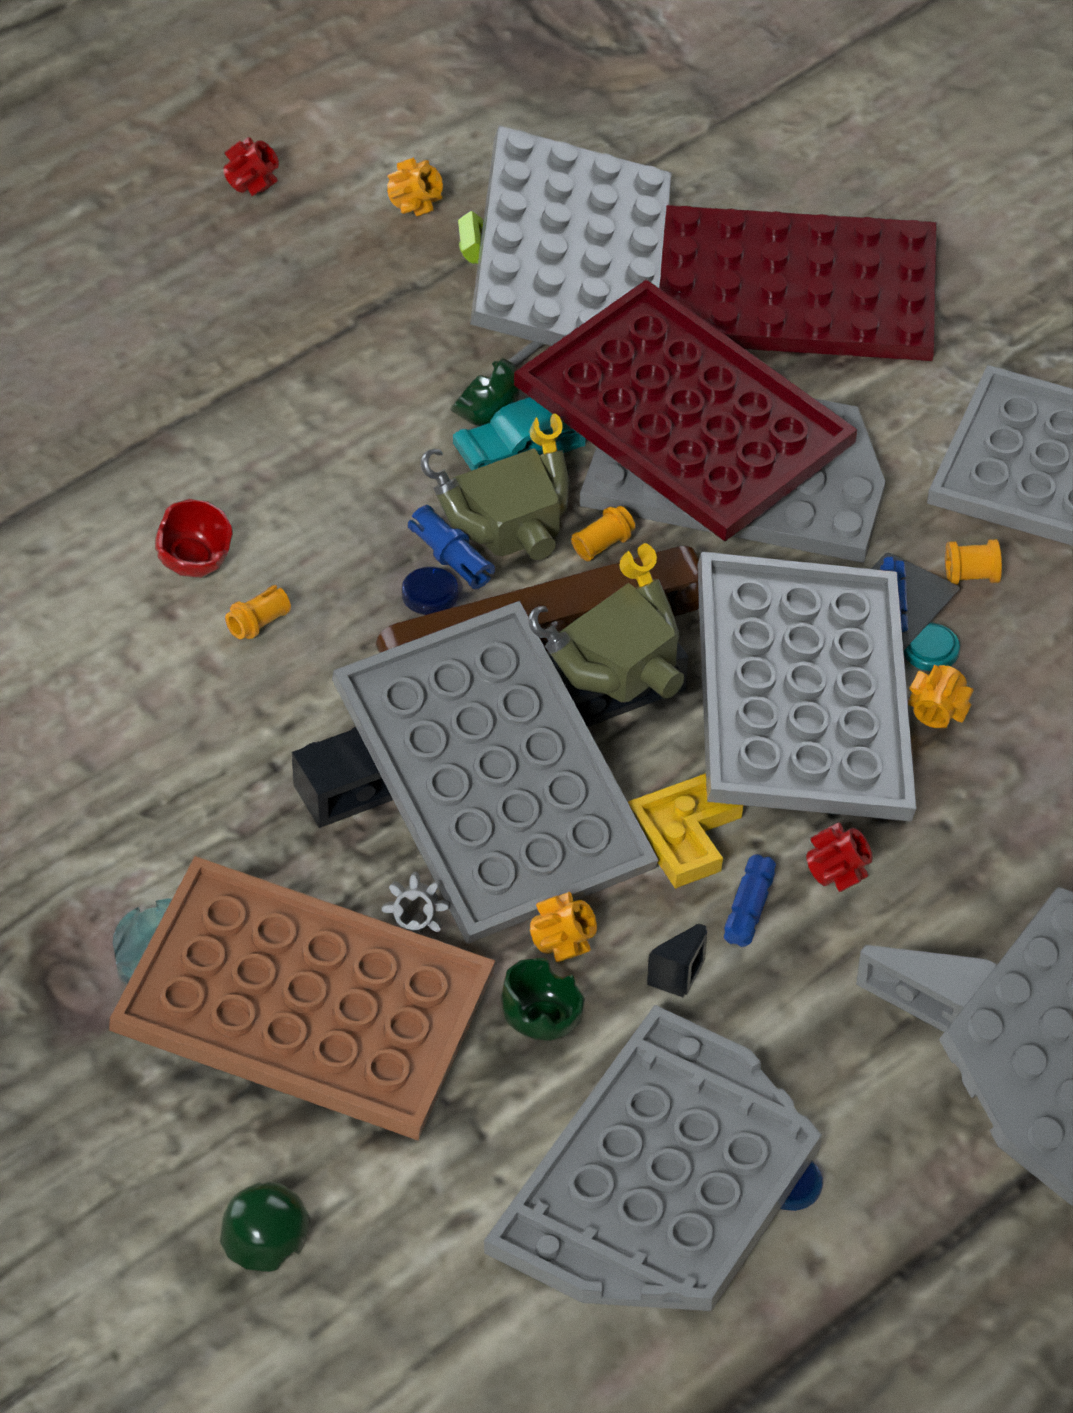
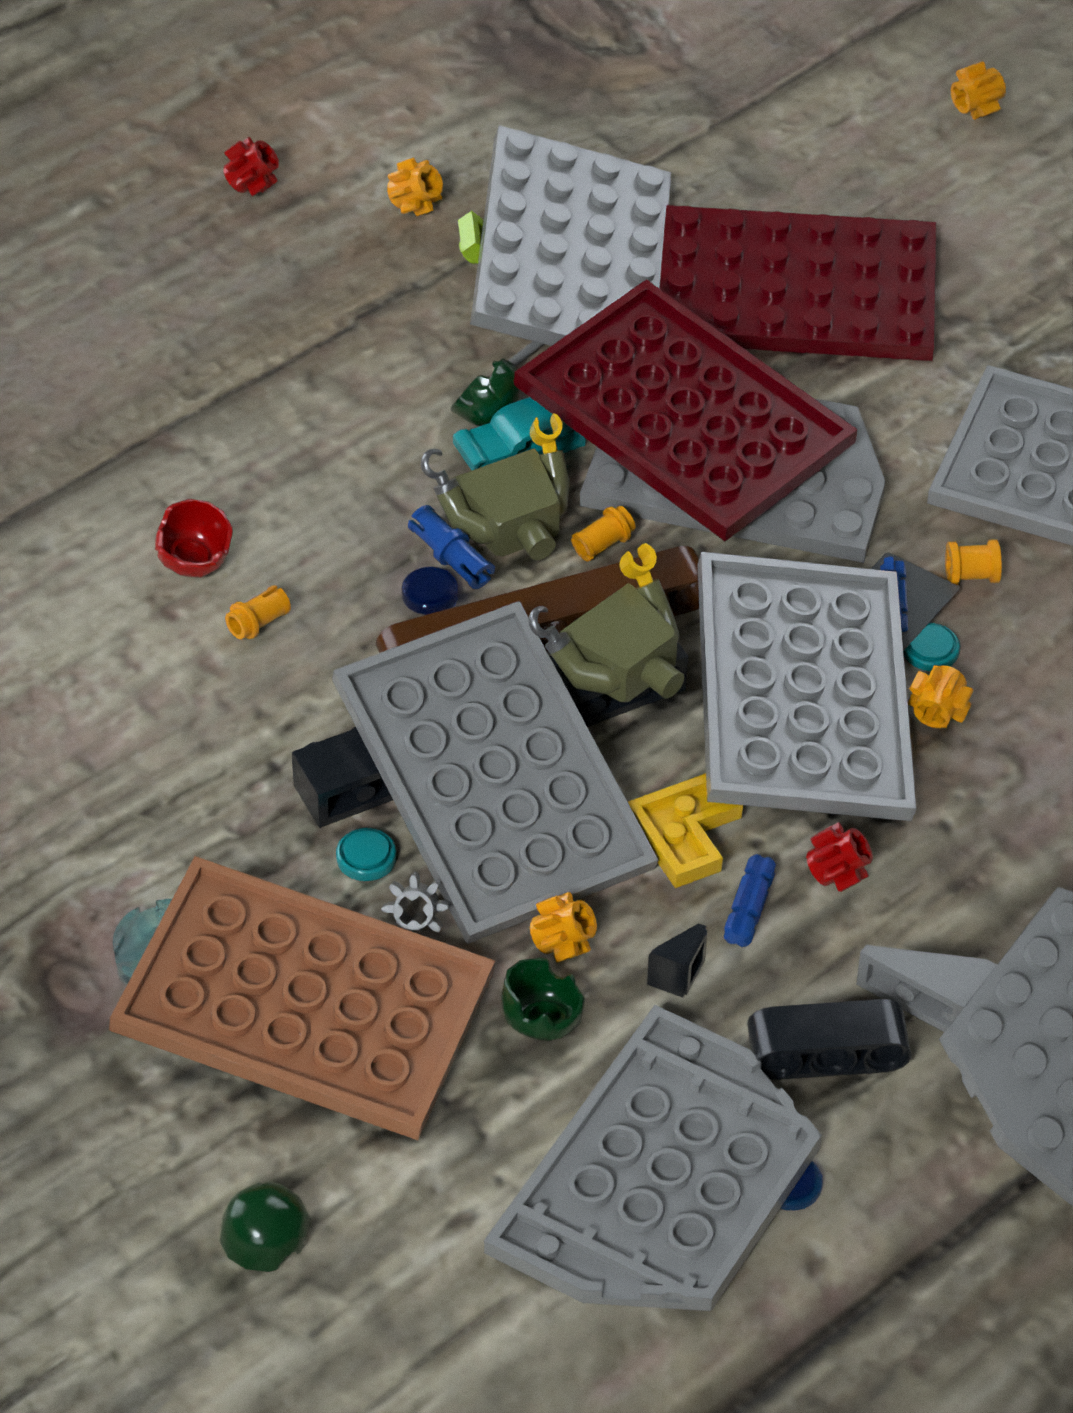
(366, 854): none -> teal piece
(830, 1039): none -> black beam
(978, 90): none -> light orange gear

